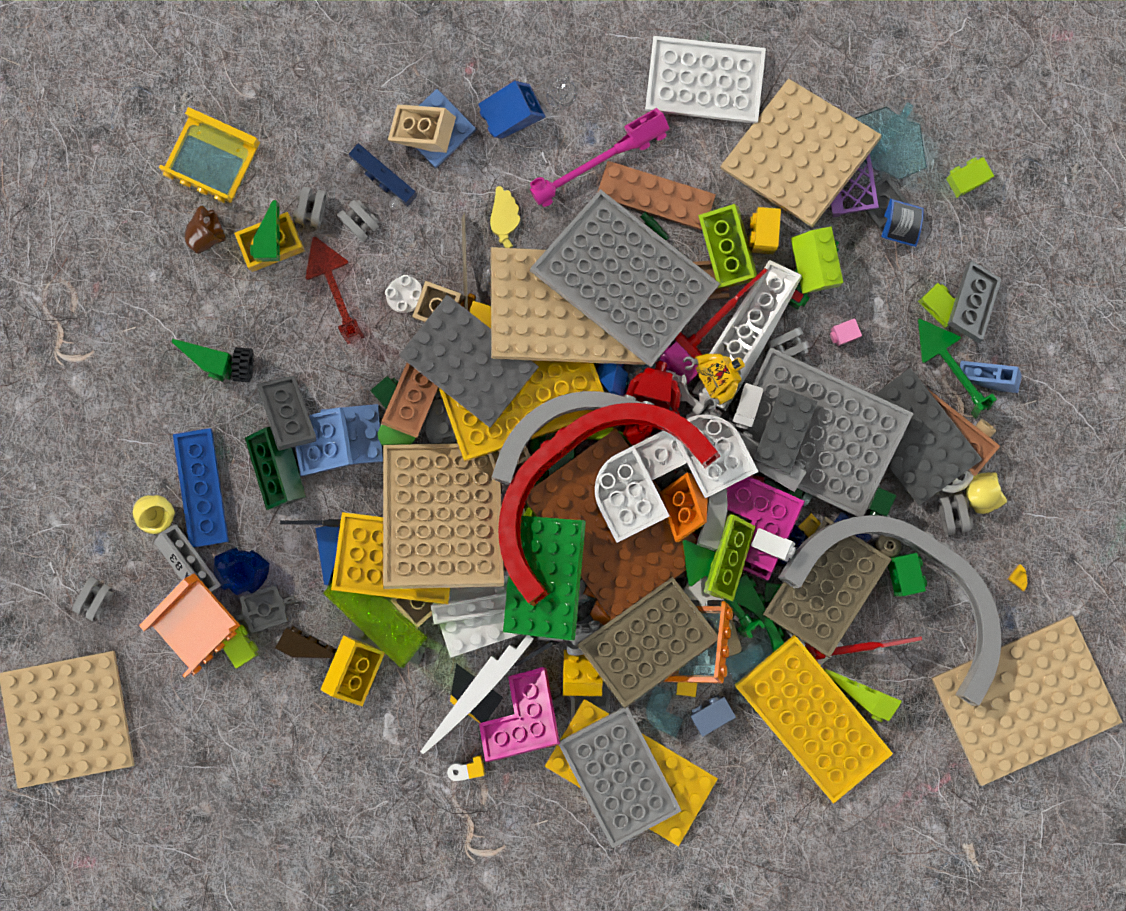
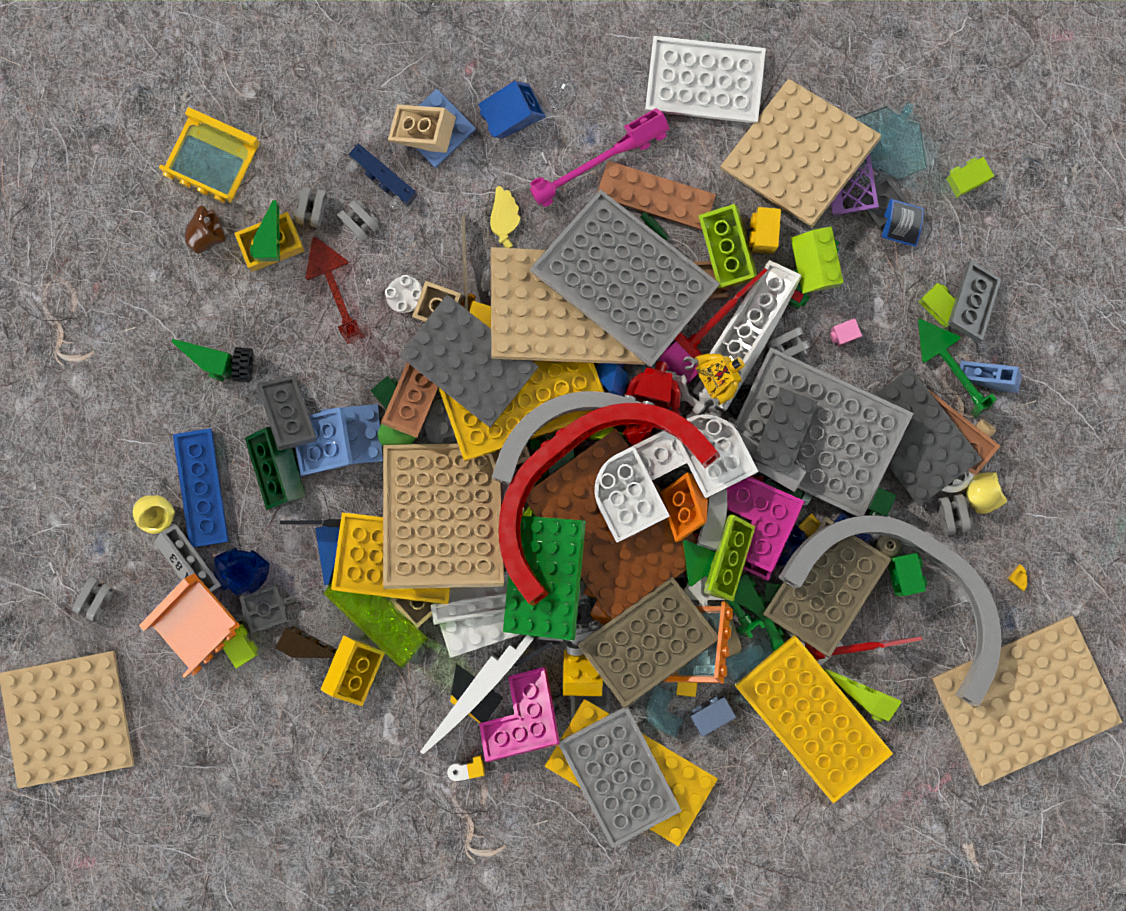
(748, 406): white bracket -> none
(774, 545): white bracket -> none

